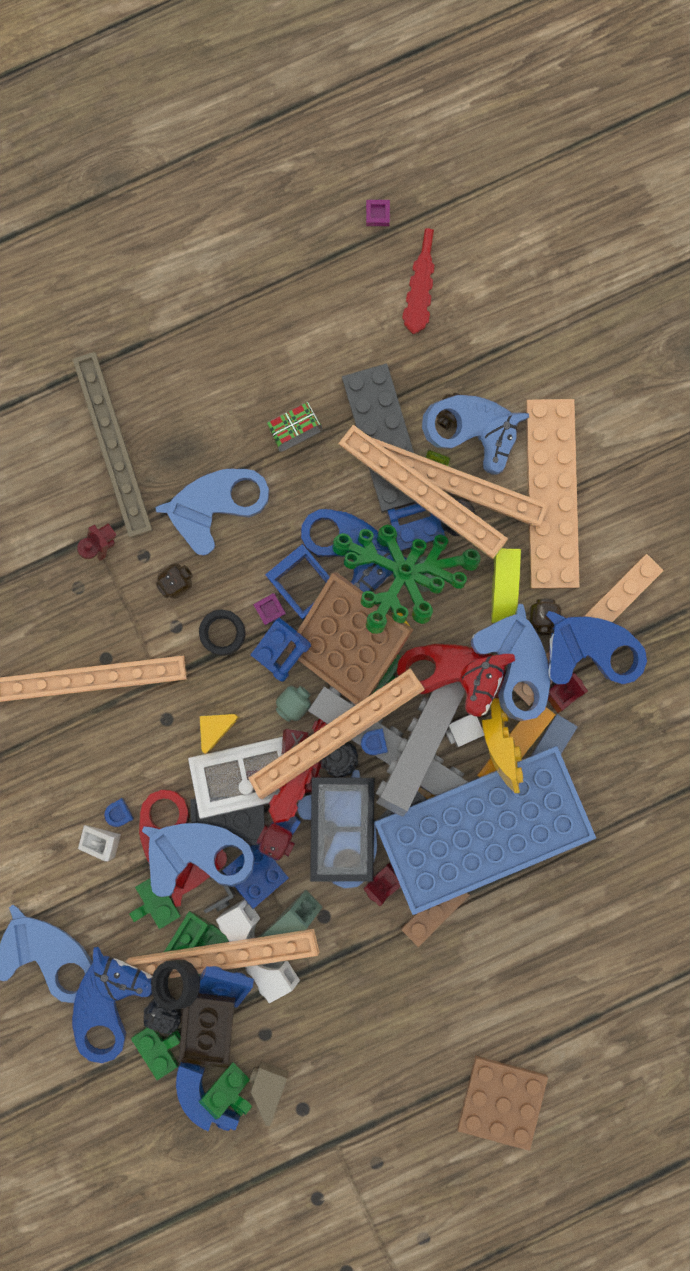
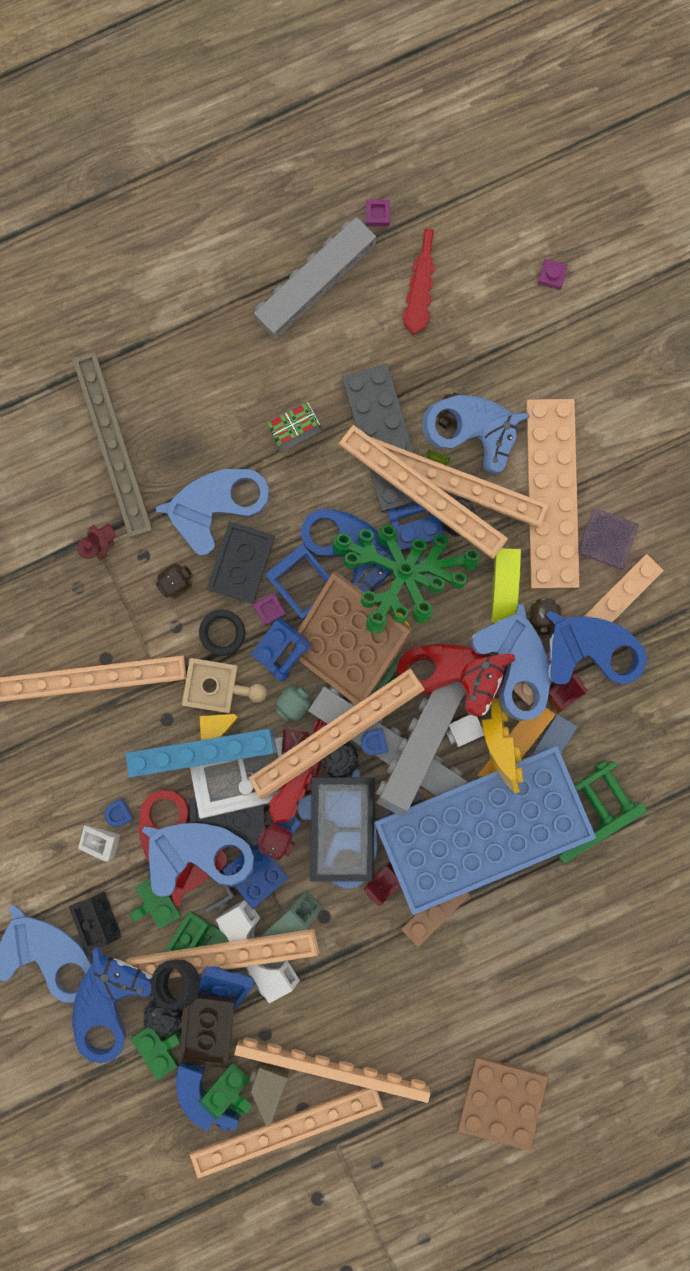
(95, 922): none -> black bracket
(201, 752): none -> dark azure arch
(222, 697): none -> tan plate
(241, 563): none -> black plate
(285, 1131): none -> light nougat tile
(314, 278): none -> light grey brick
(342, 1072): none -> light nougat plate
(552, 274): none -> magenta plate
(608, 538): none -> clear purple plate
(609, 823): none -> green fence

